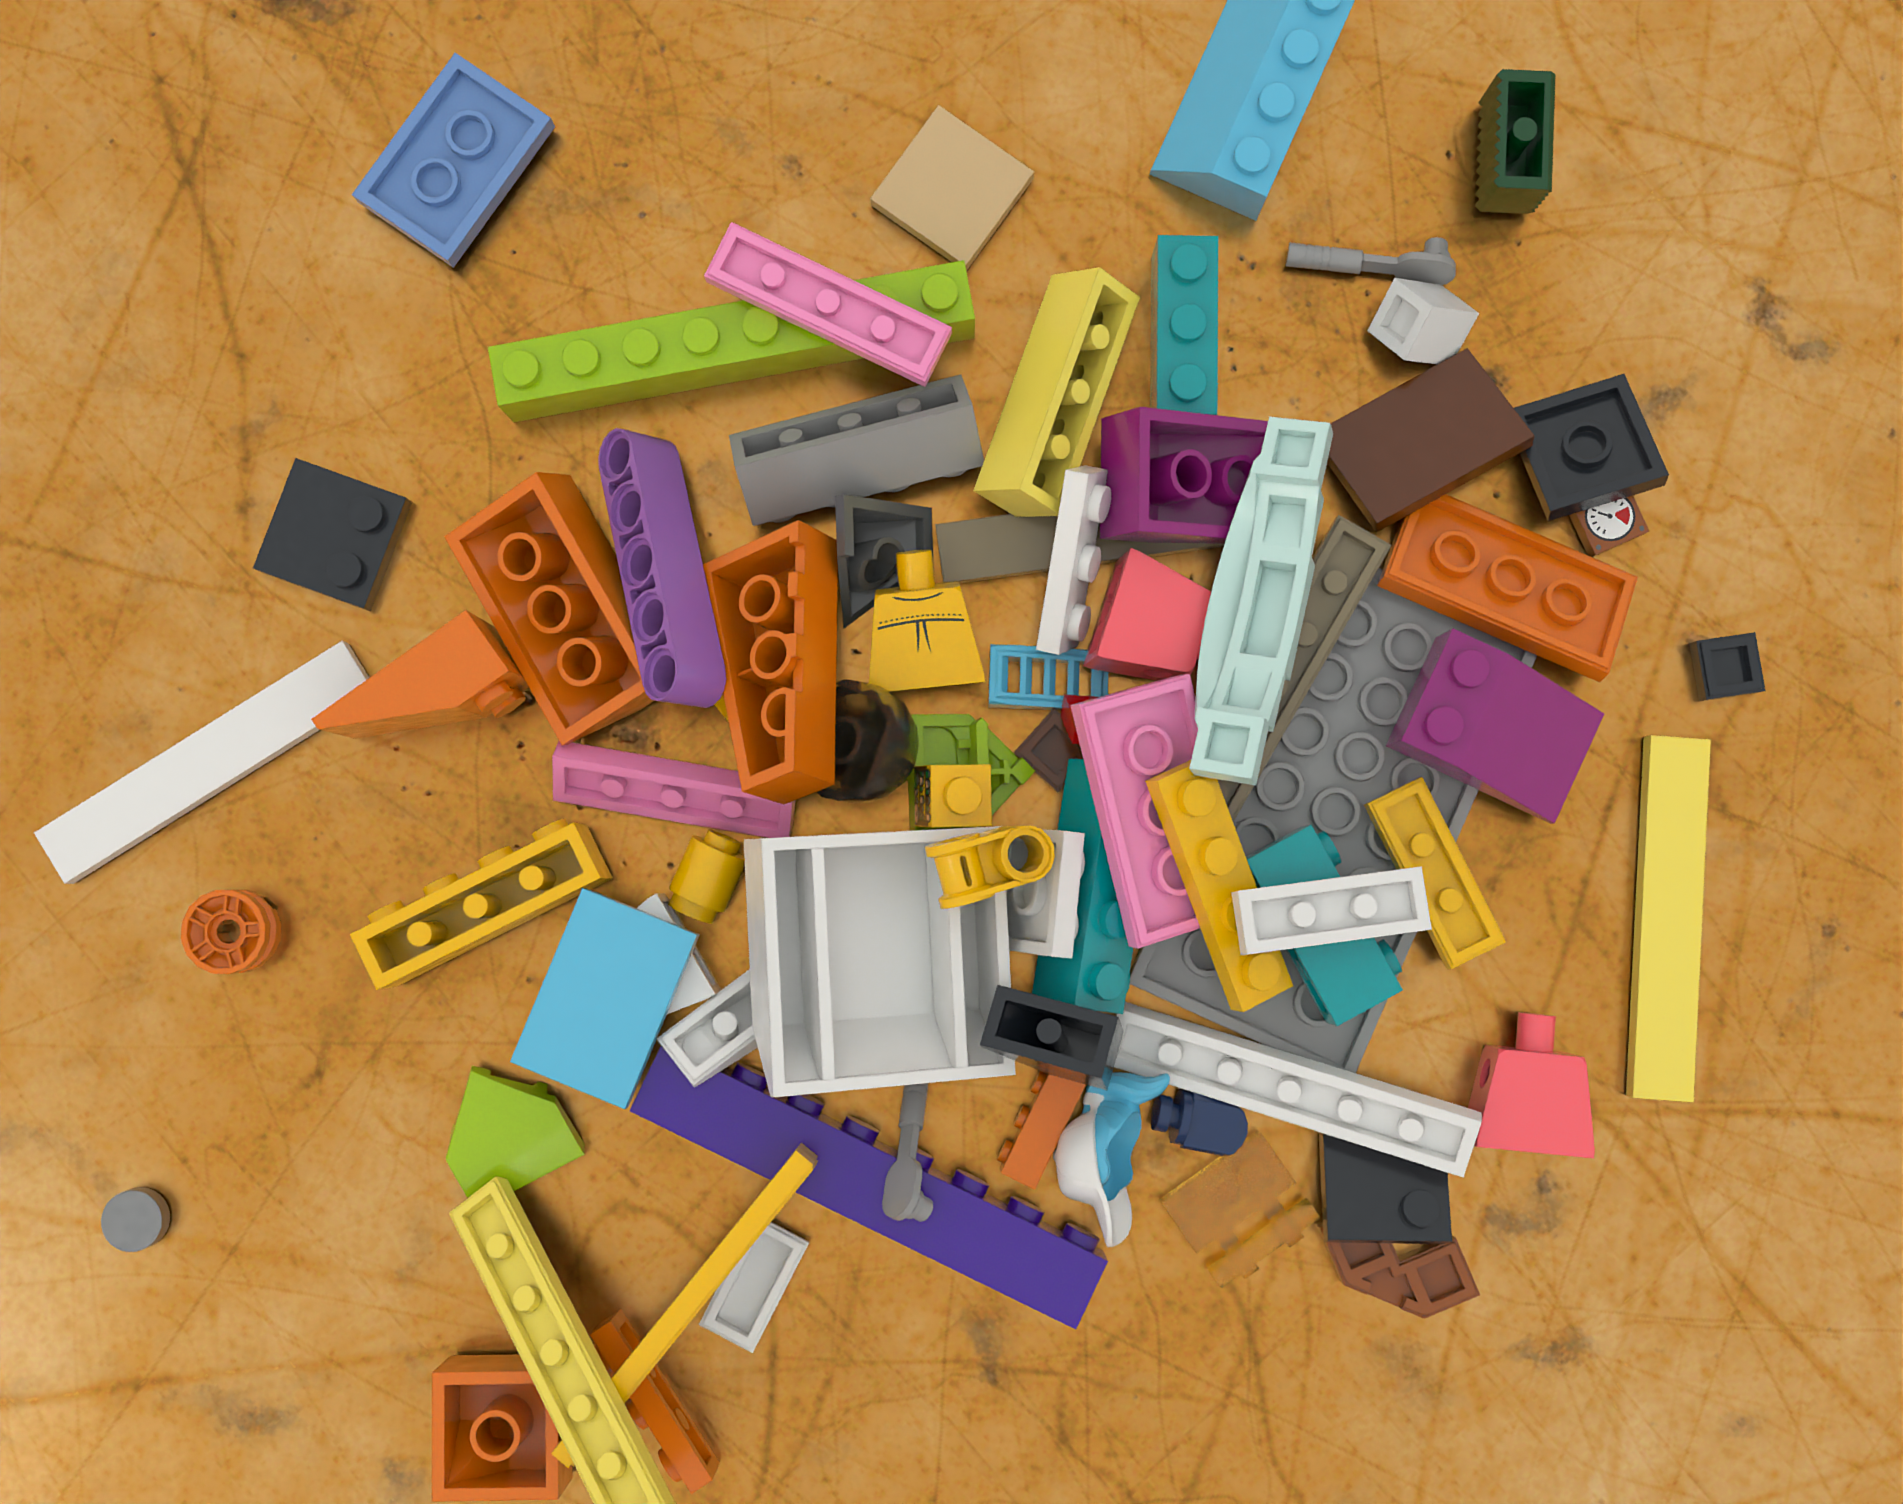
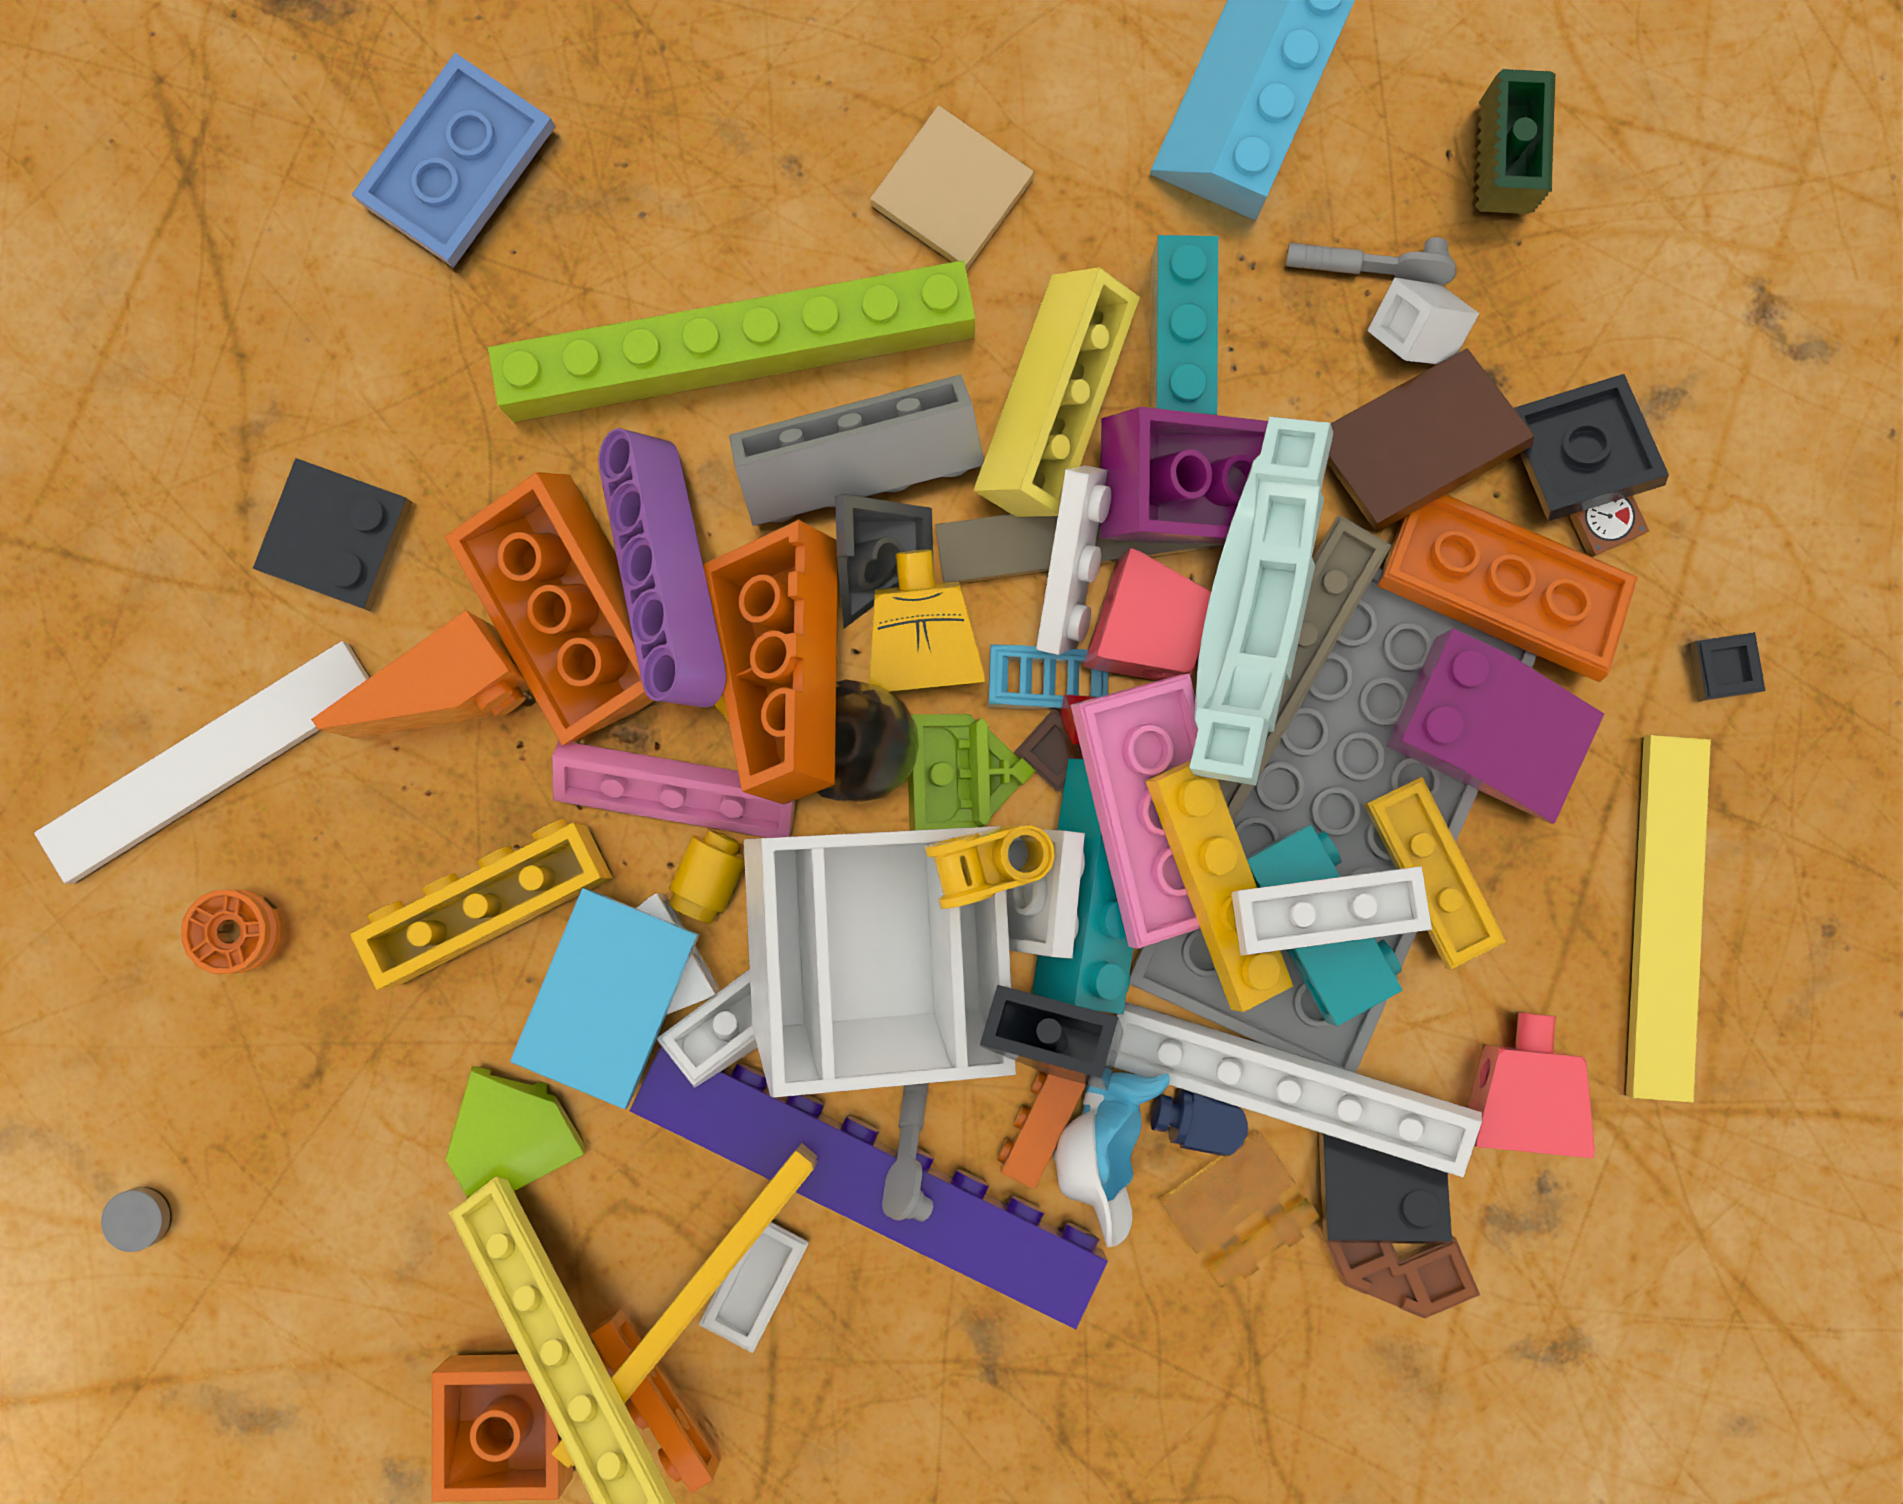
(828, 304): bright pink tile -> none
(952, 795): yellow brick -> none

